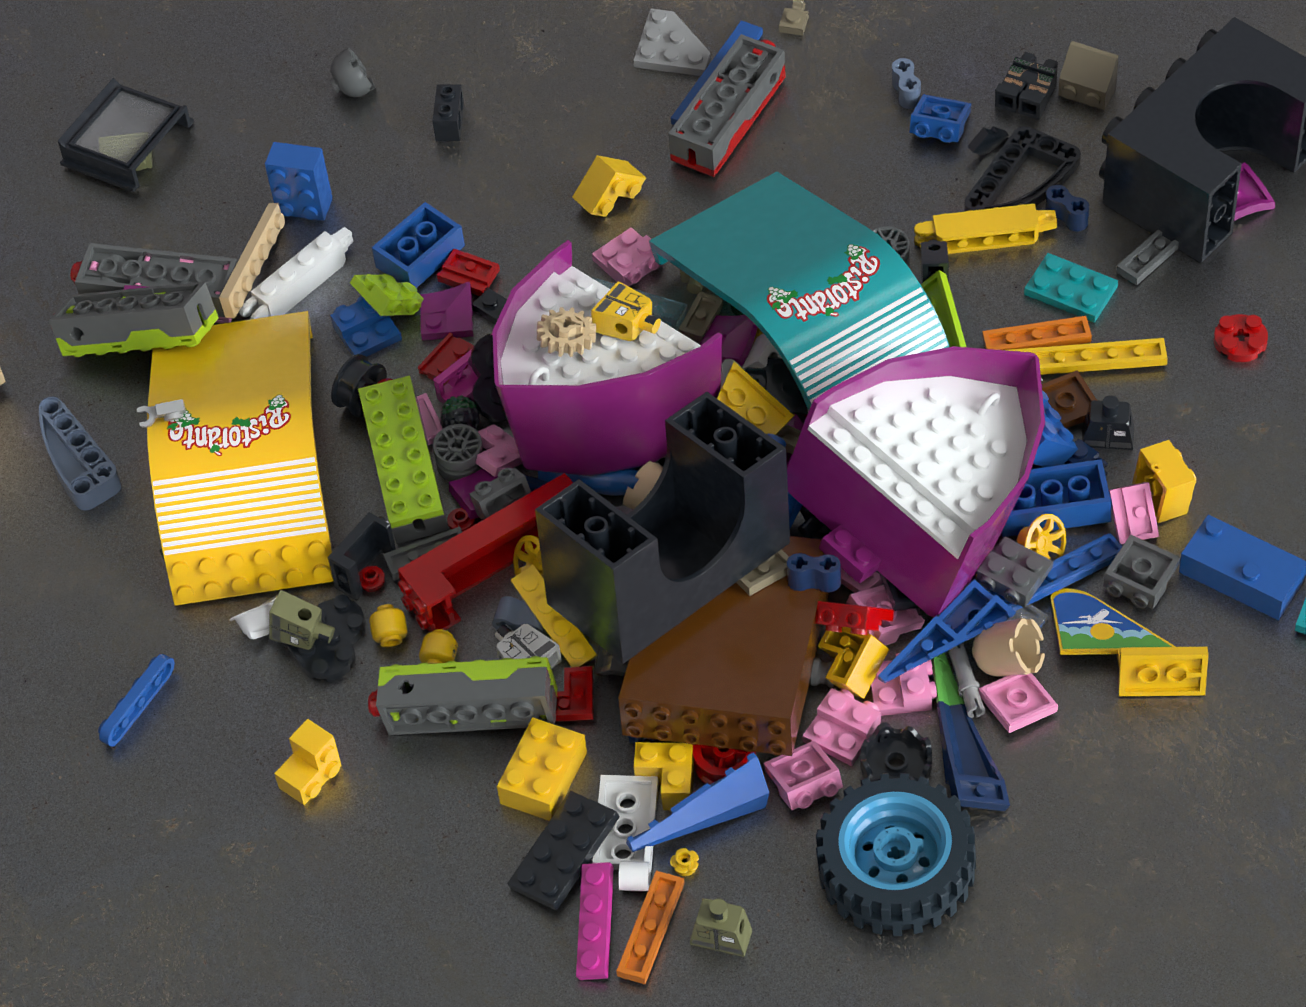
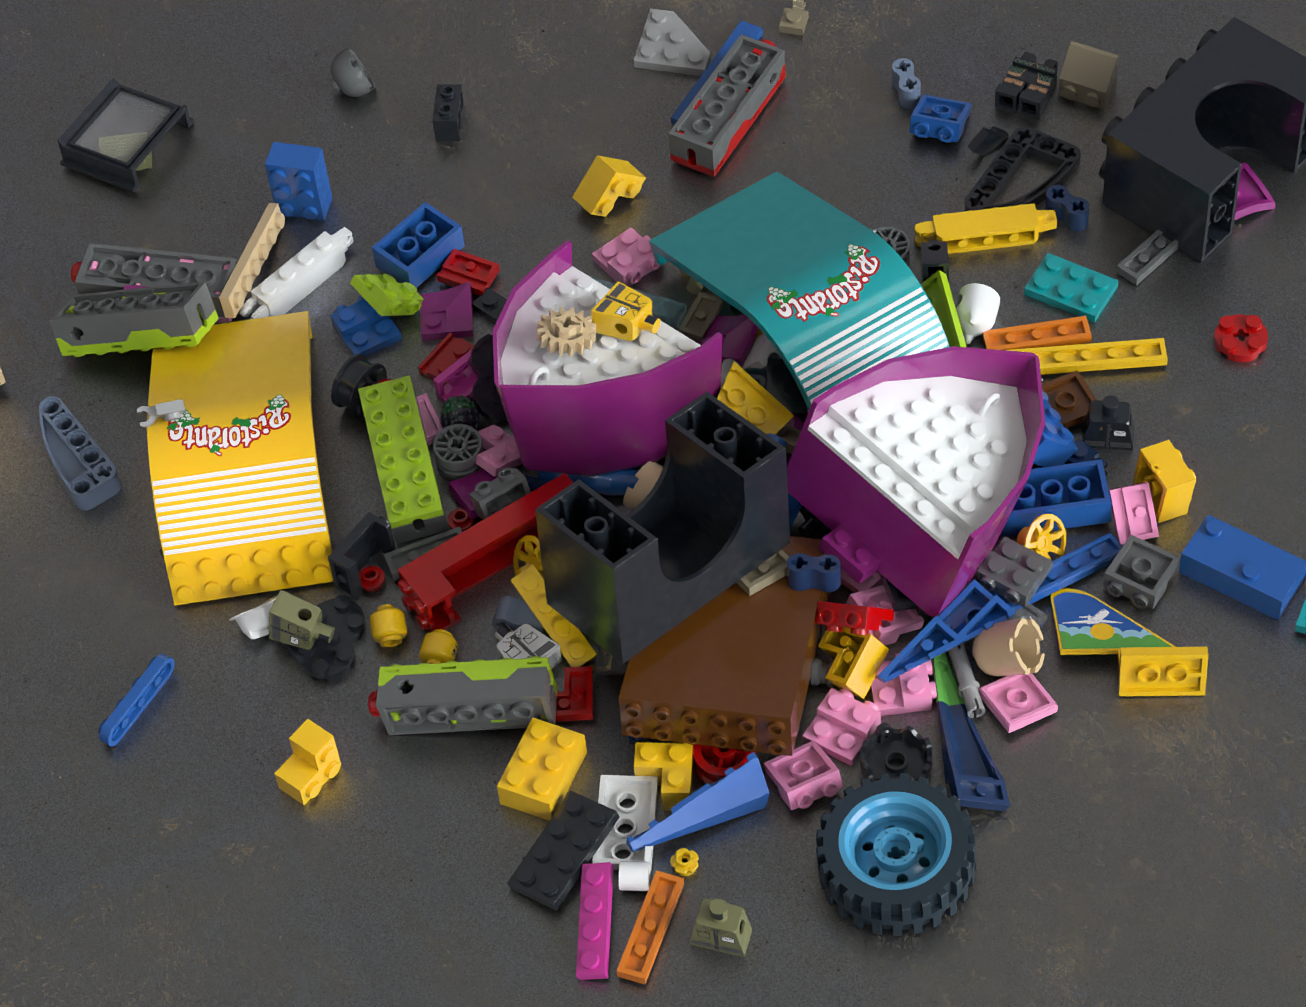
(977, 309): none -> white piece

